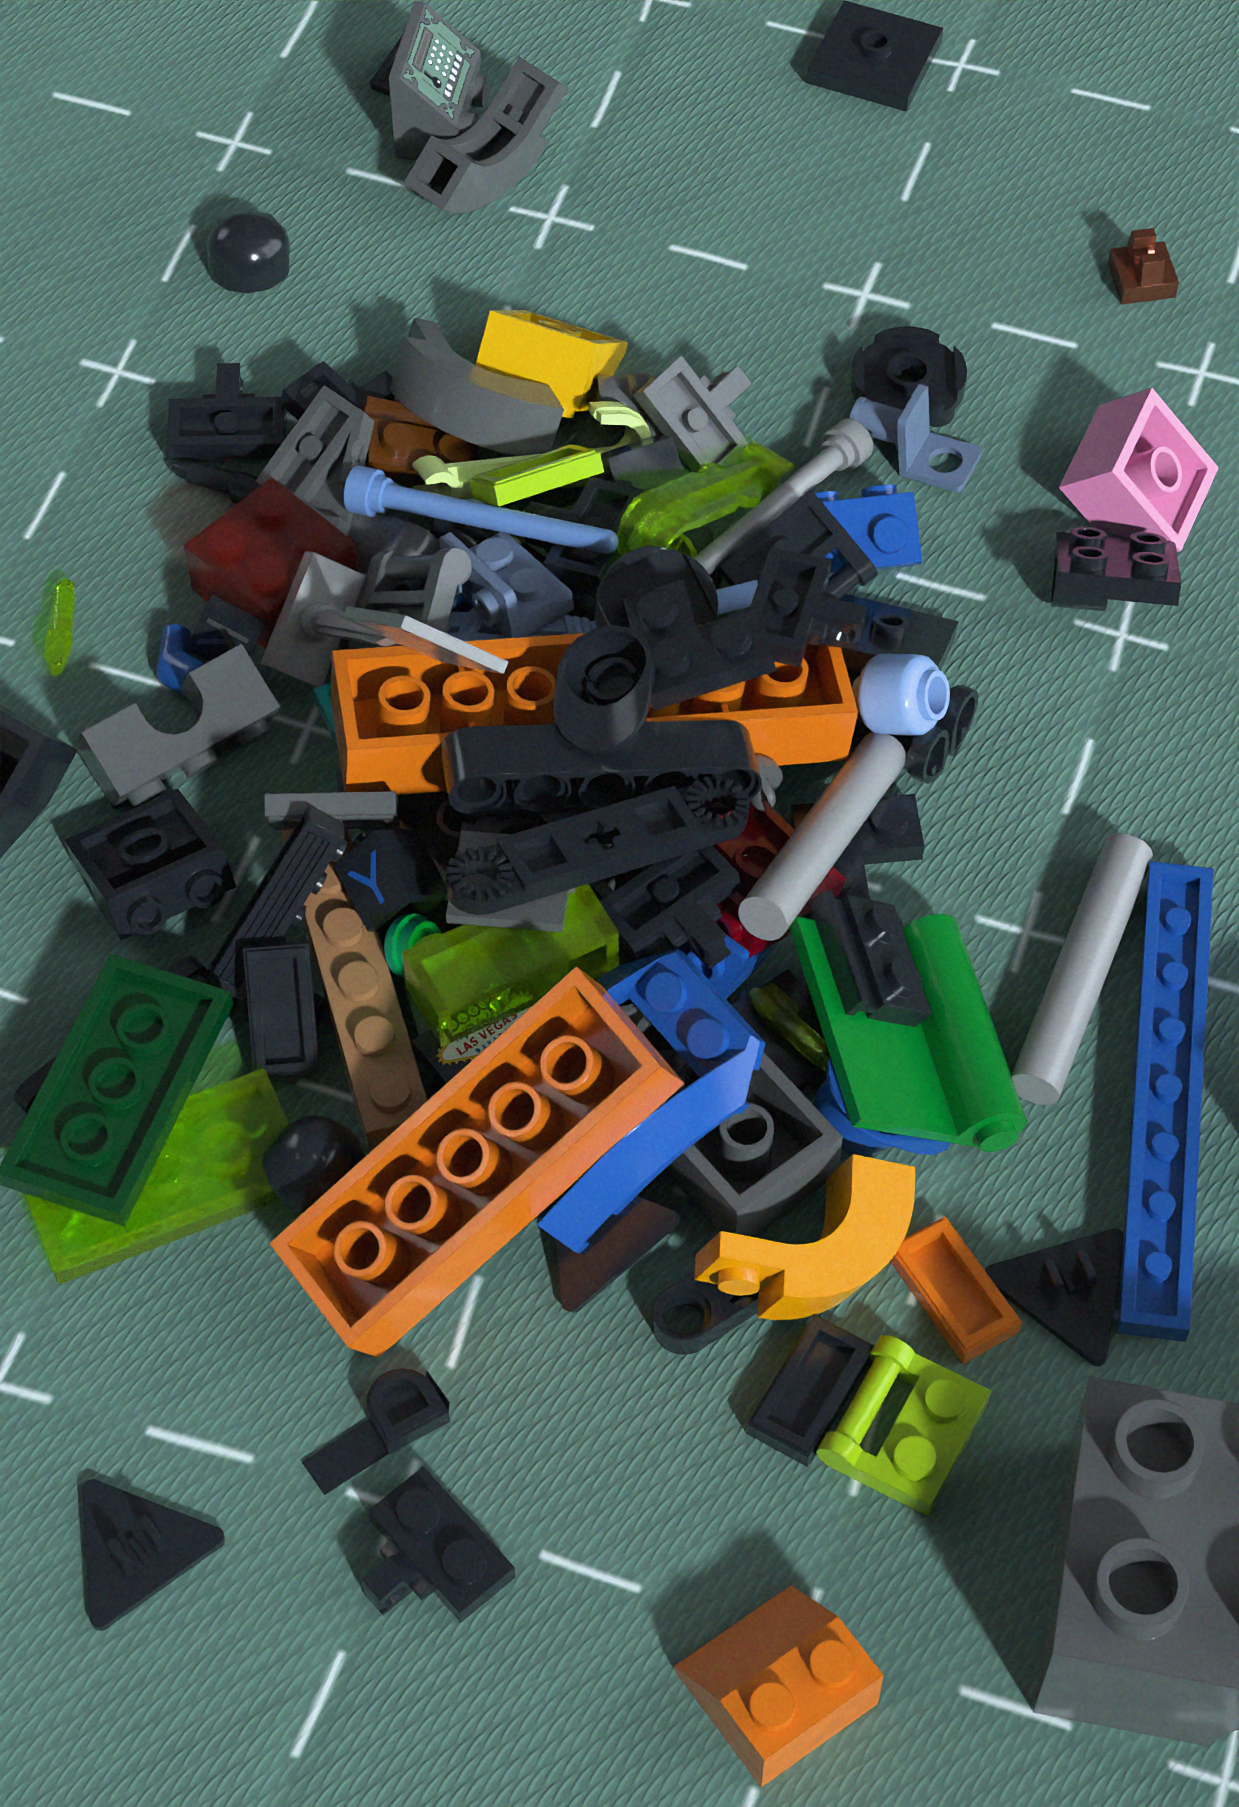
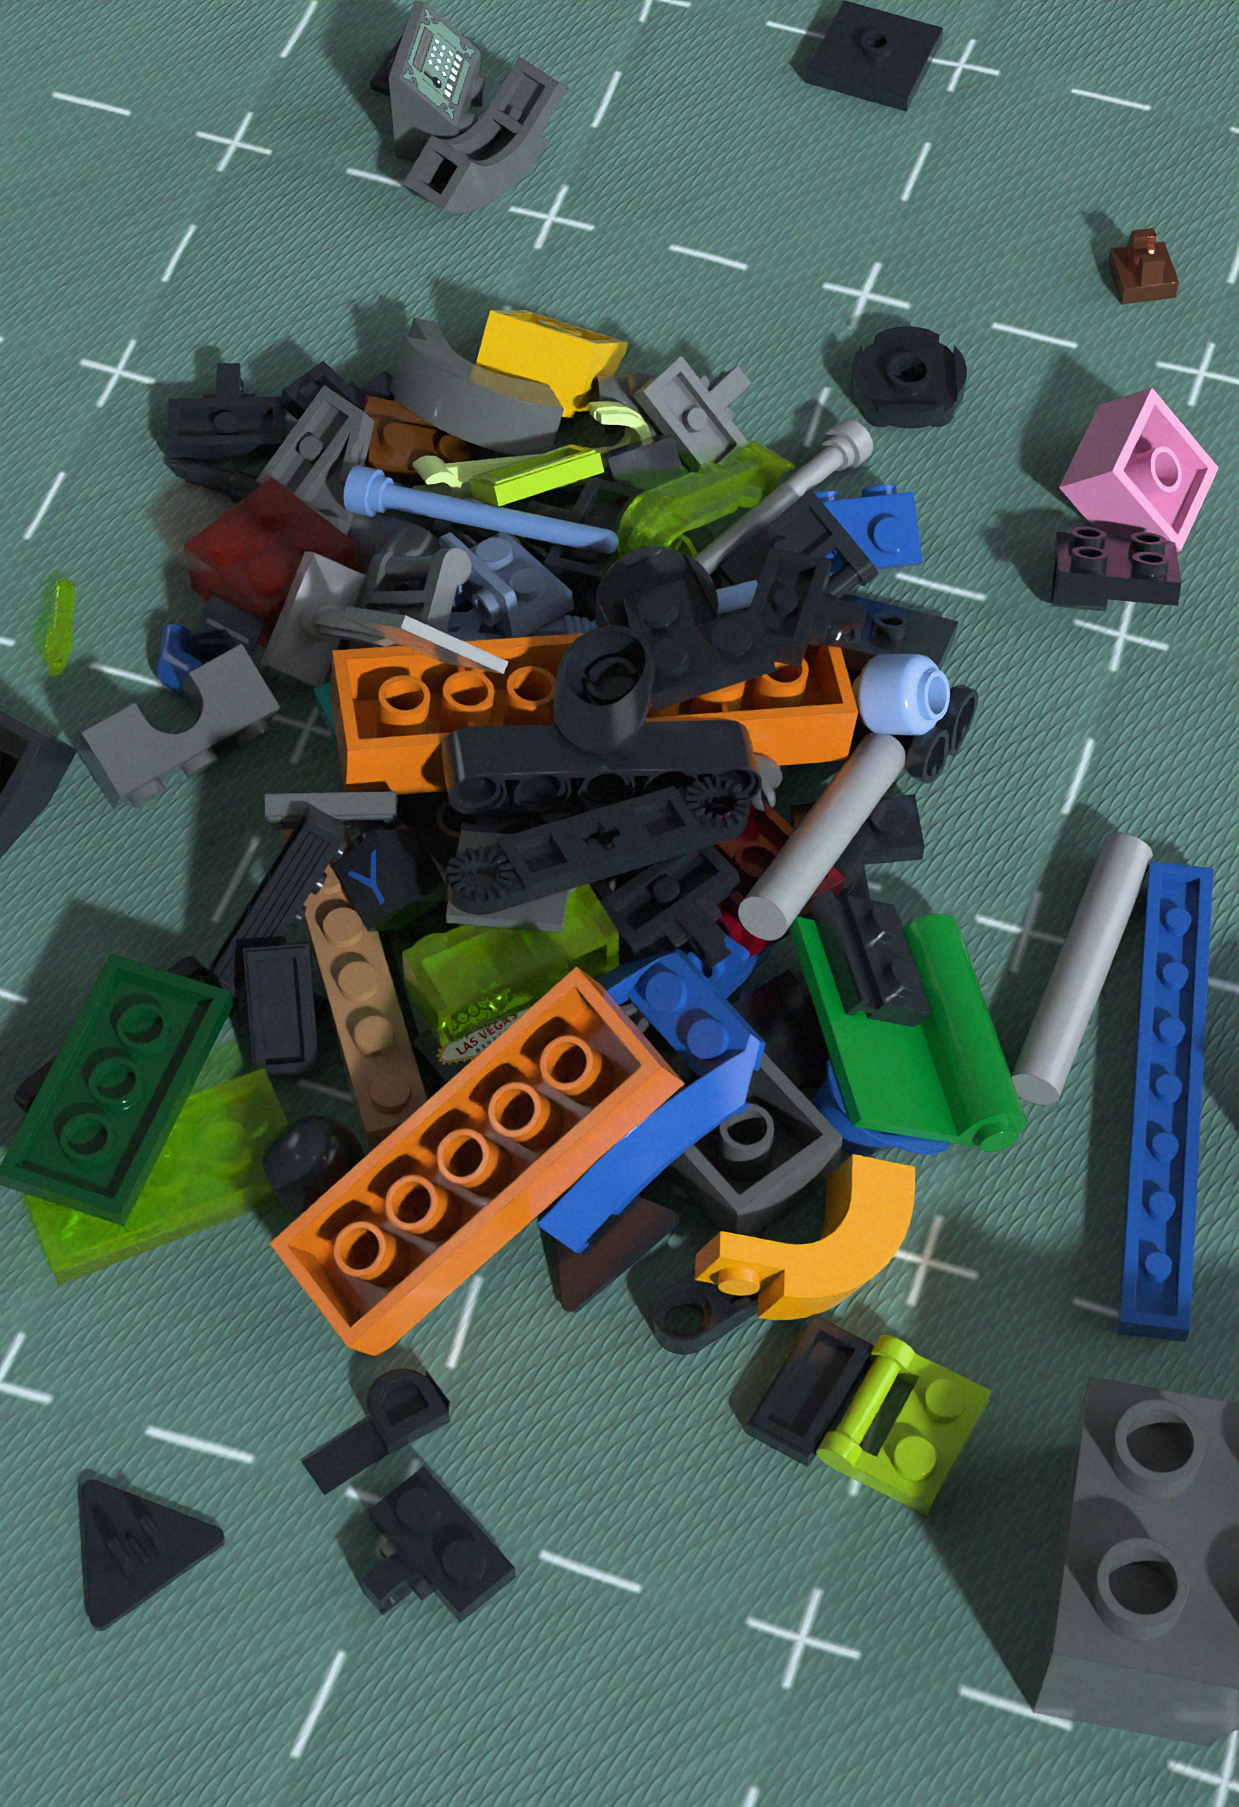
(151, 864): black plate -> none
(248, 252): black hair -> none
(402, 935): plate -> none
(782, 1017): clear neon green piece -> none
(782, 1682): orange slope -> none
(914, 442): sand blue bracket -> none
(955, 1290): orange tile -> none
(1068, 1289): black piece -> none

